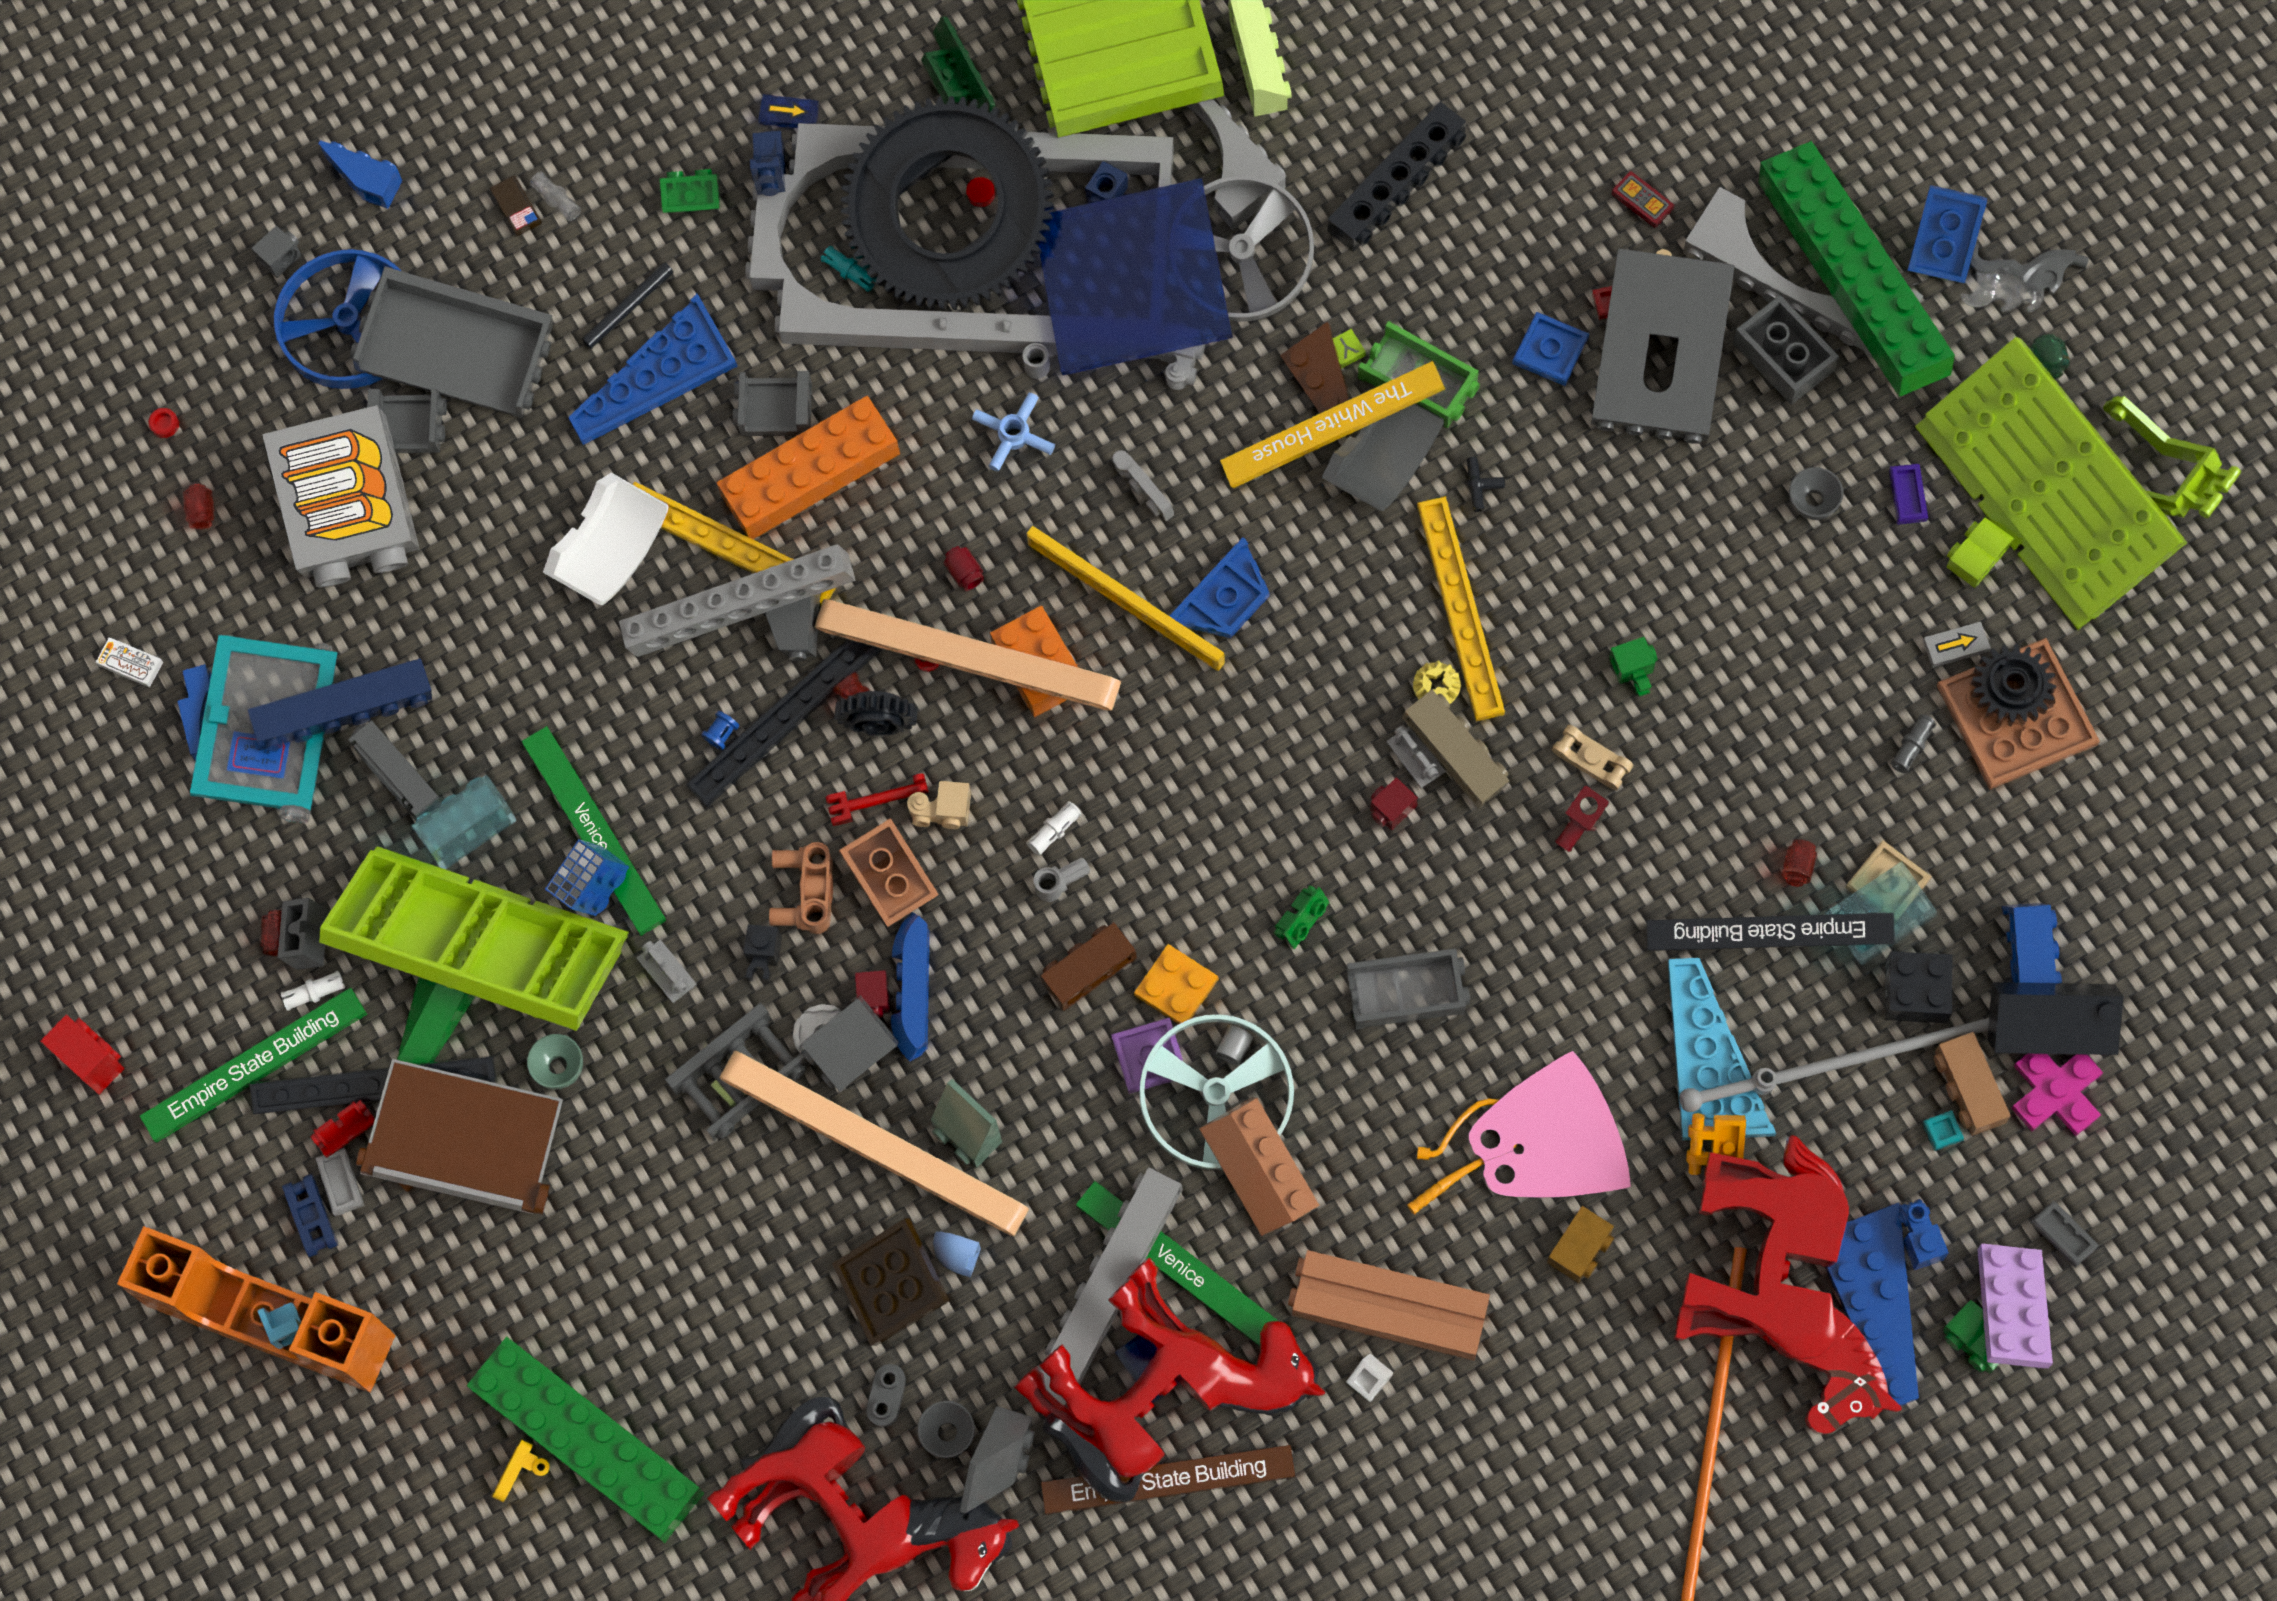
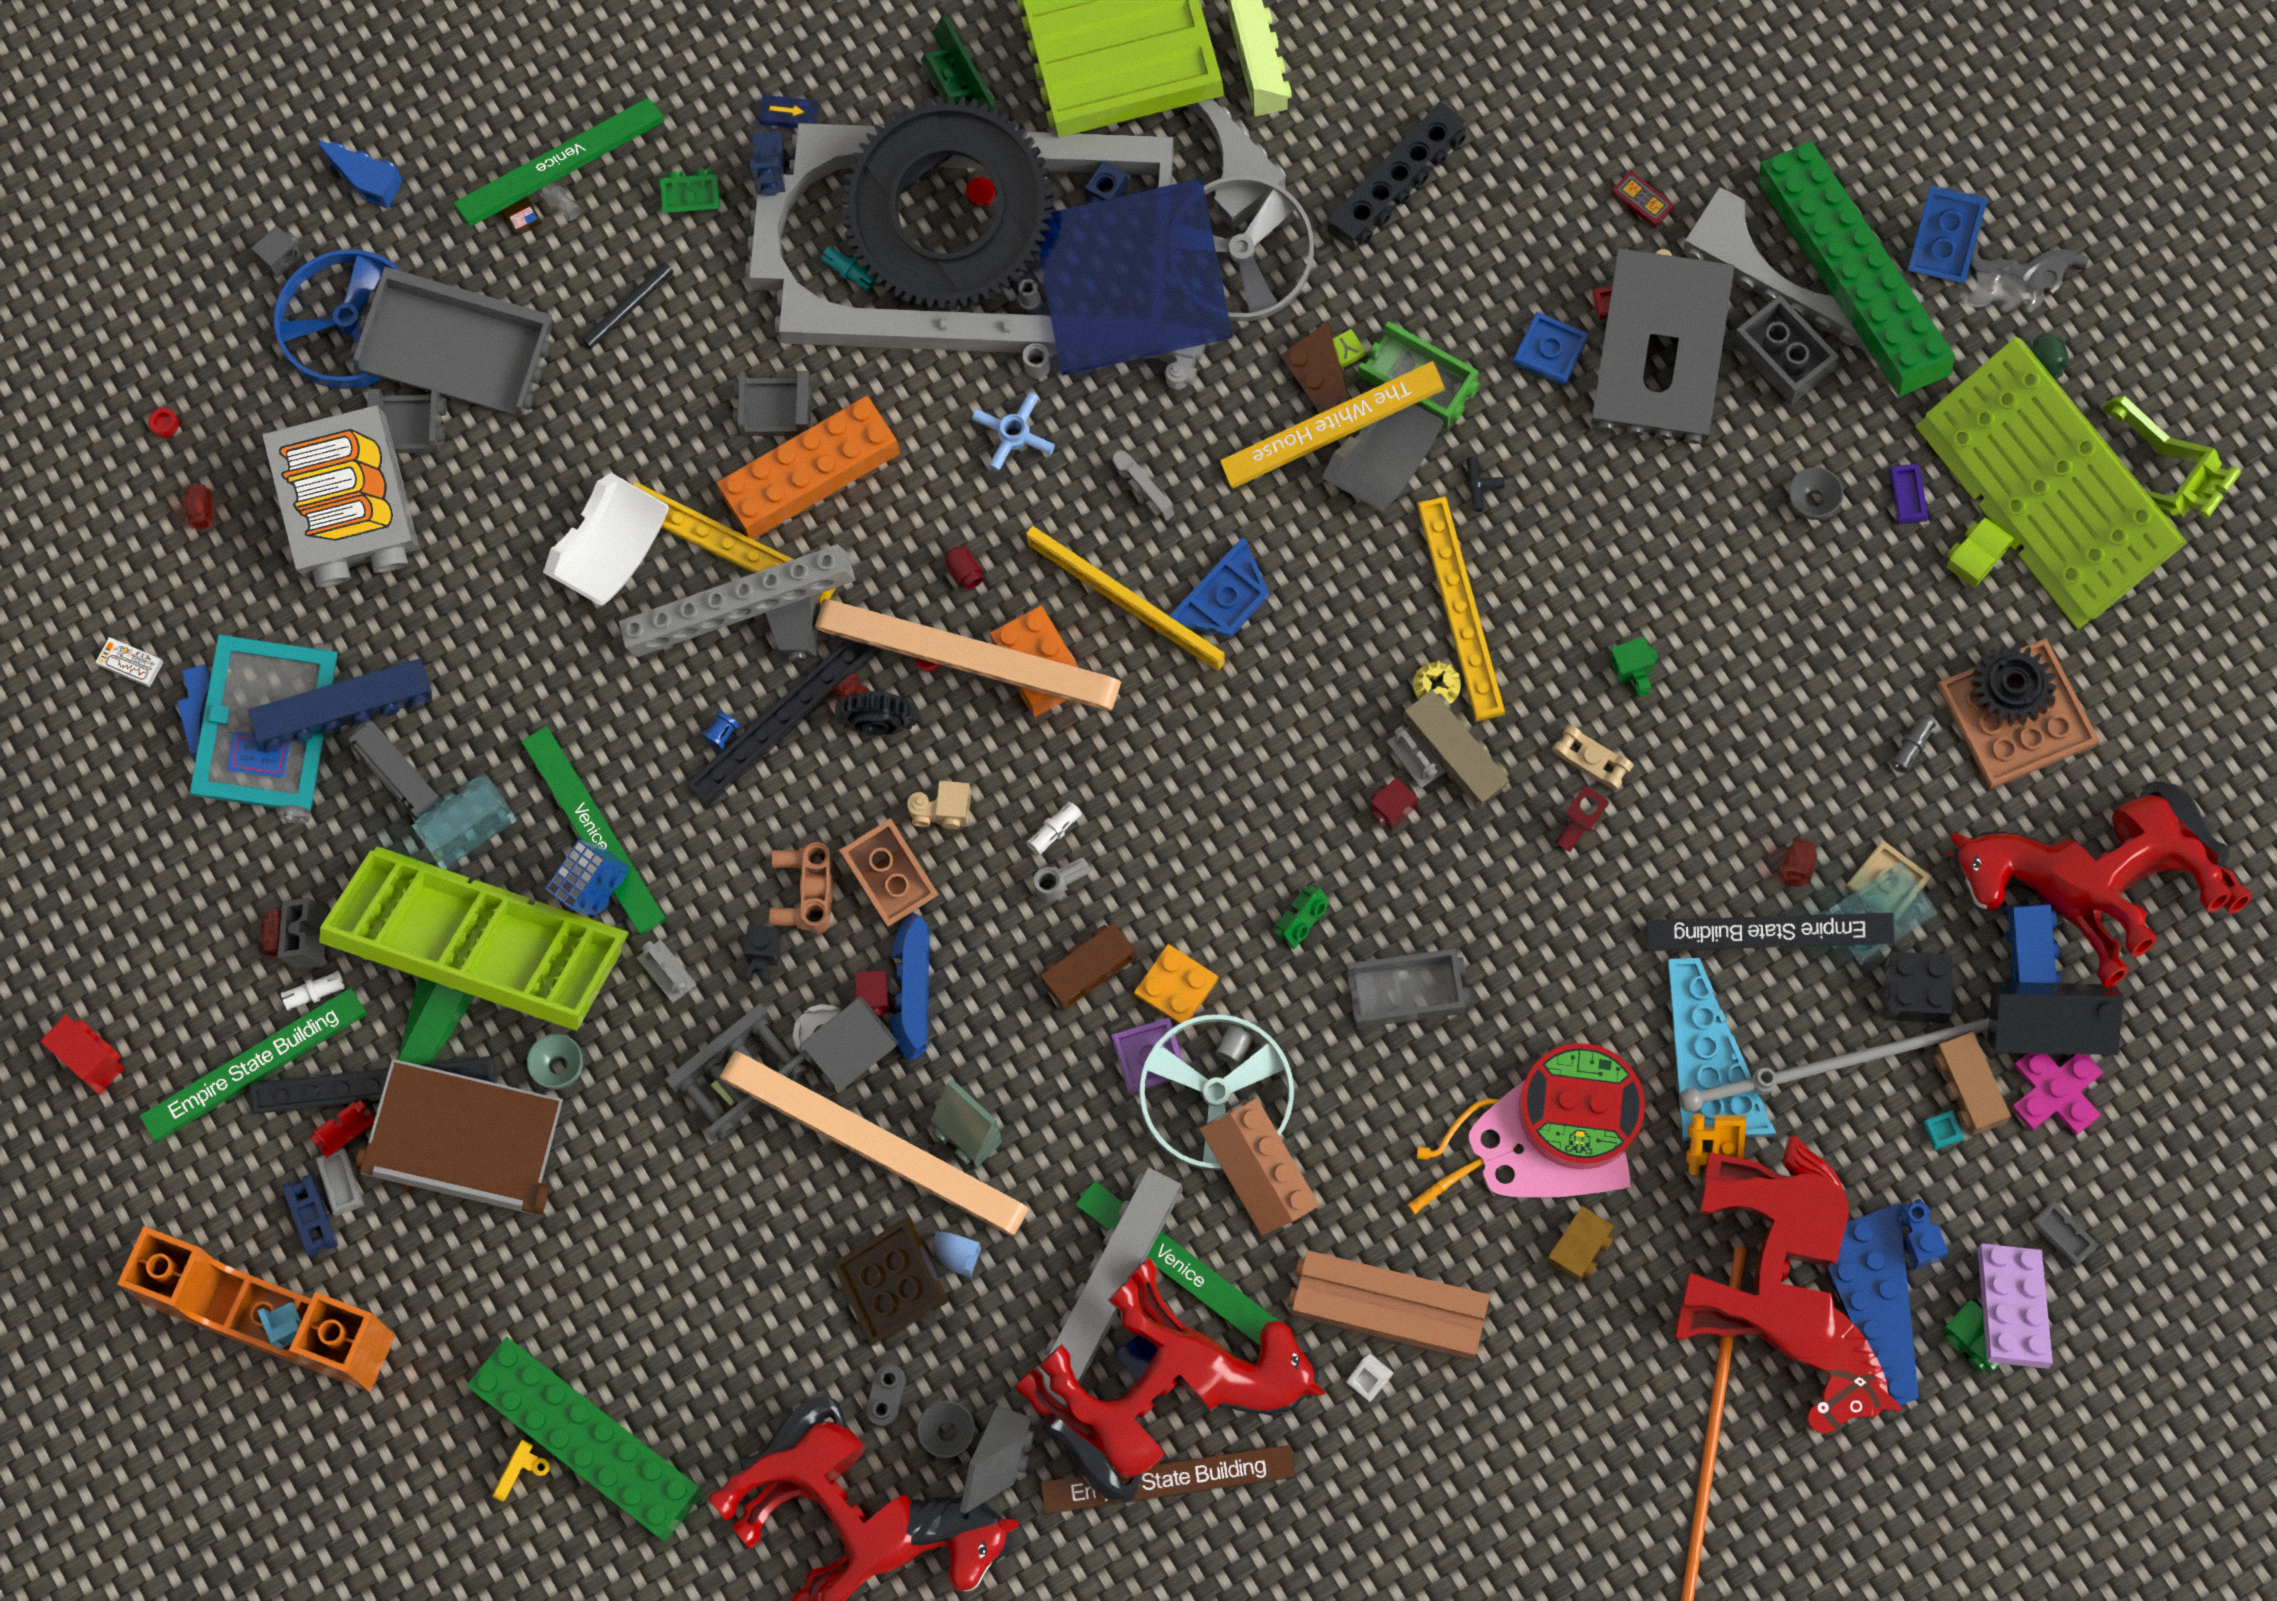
(558, 162): none -> green tile
(664, 368): blue wing -> none
(846, 806): red hinge -> none
(1029, 297): none -> dark grey pin
(1581, 1106): none -> piece
(1956, 644): light grey tile -> none
(2156, 834): none -> red animal

